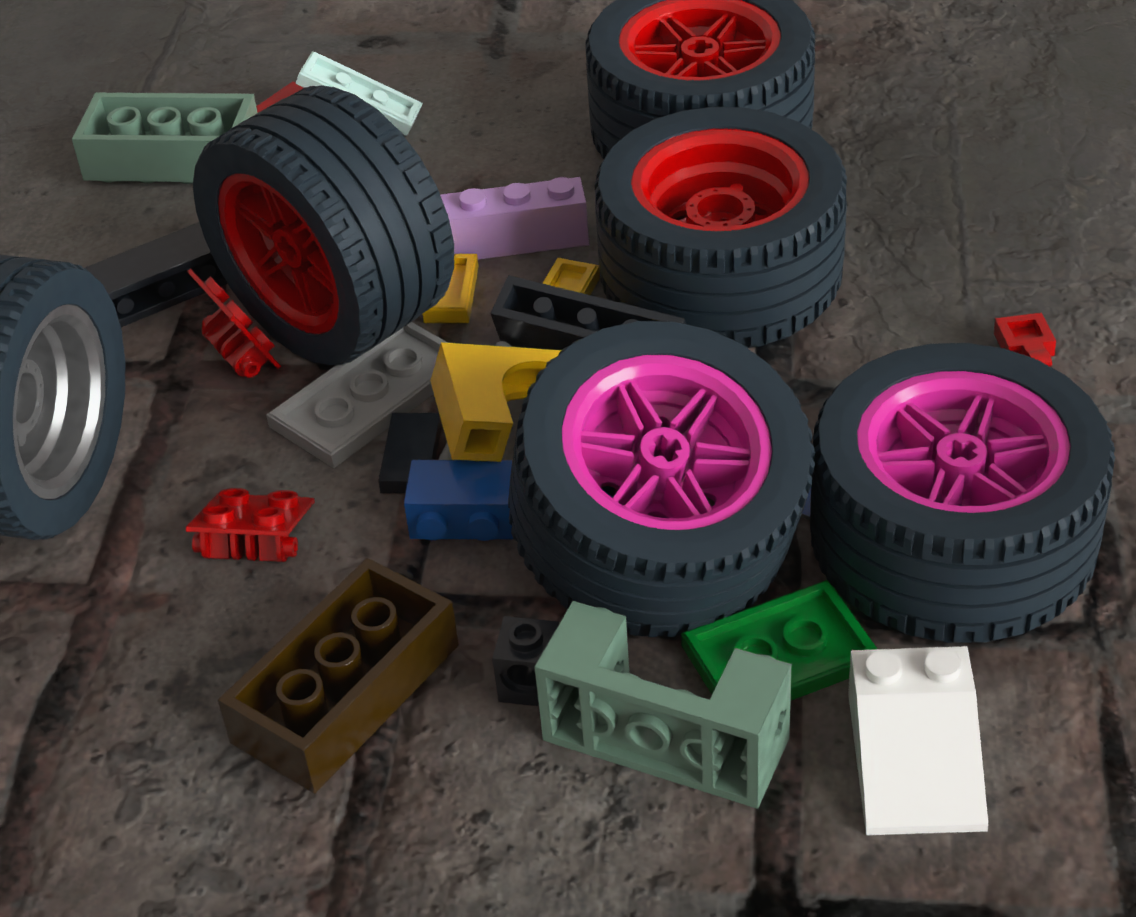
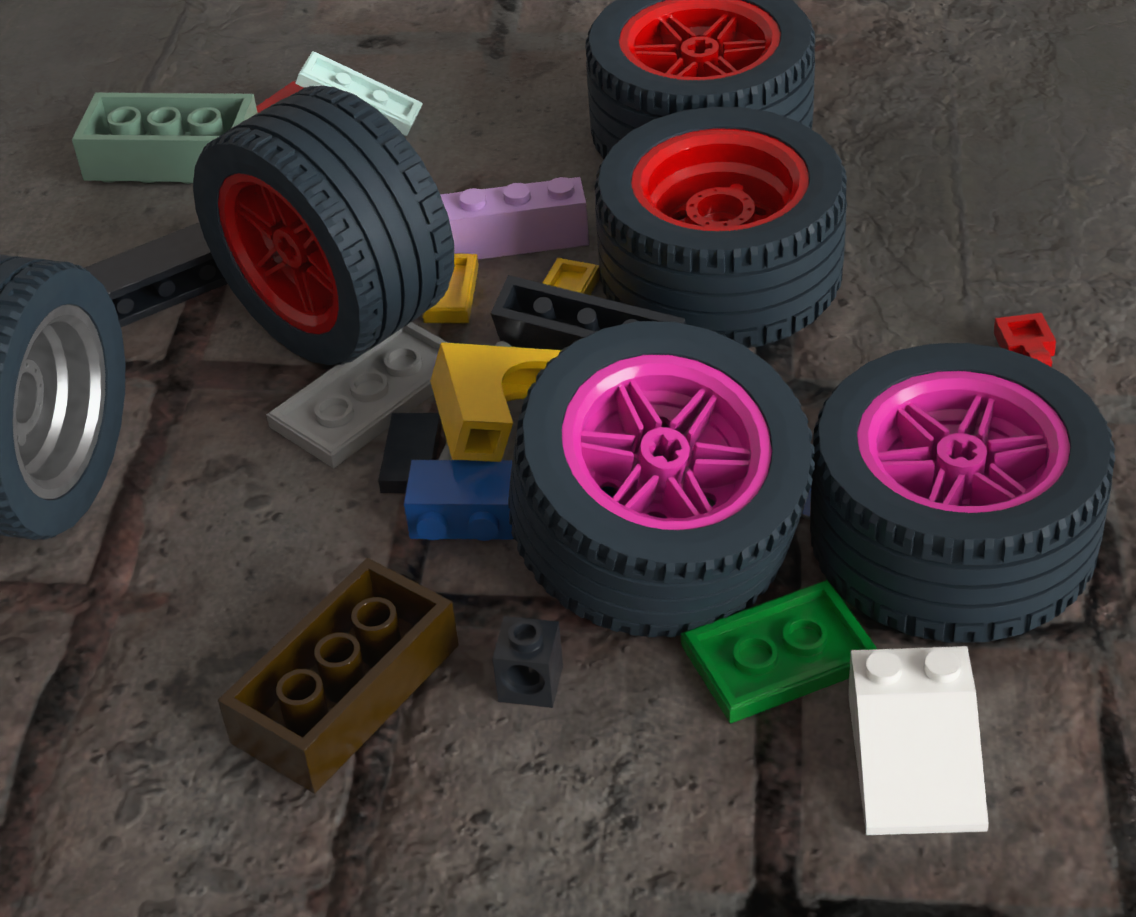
(229, 333): red hinge -> none
(249, 521): red hinge -> none
(709, 745): sand green plate -> none

